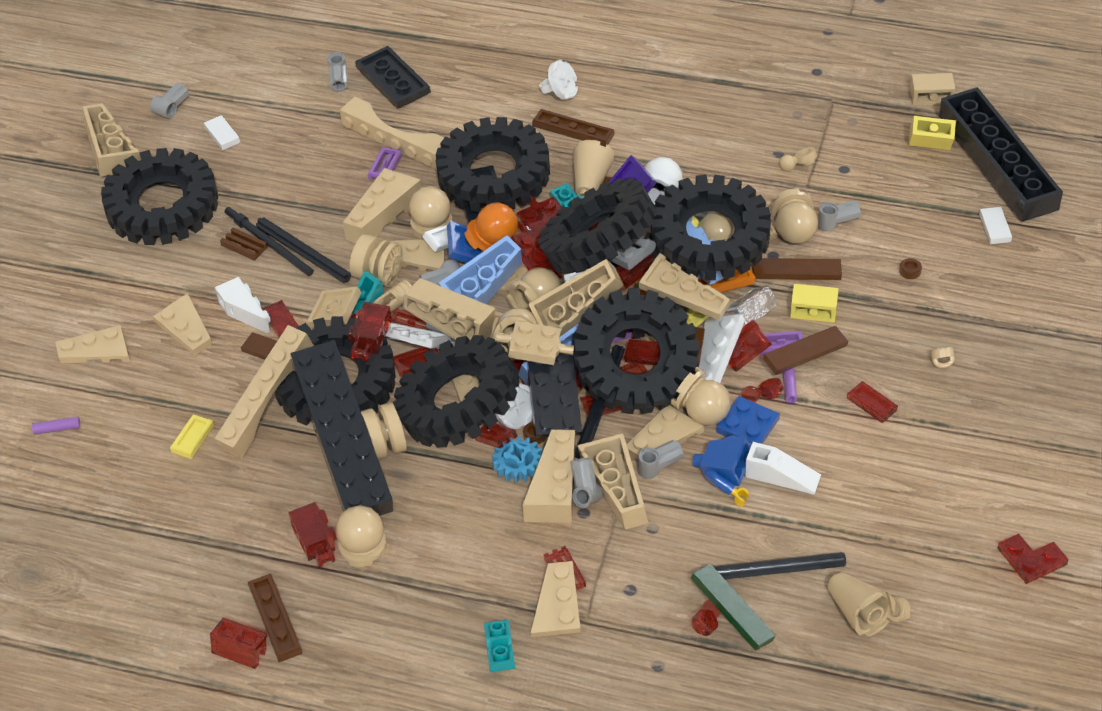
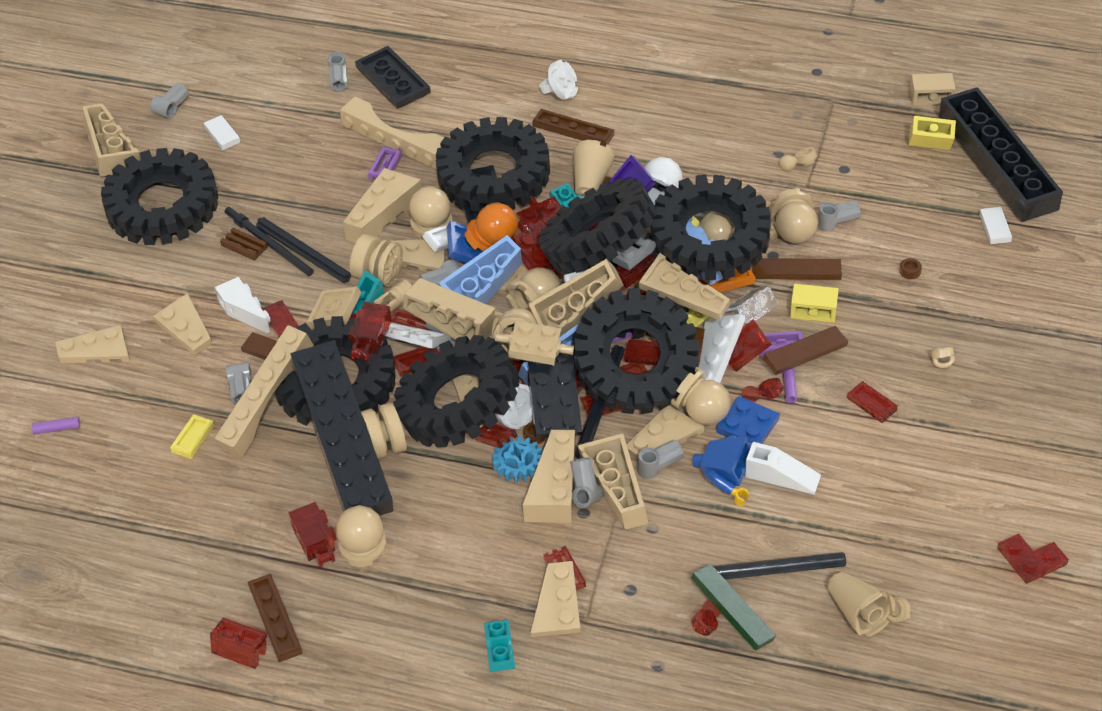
(238, 379): none -> light grey piece

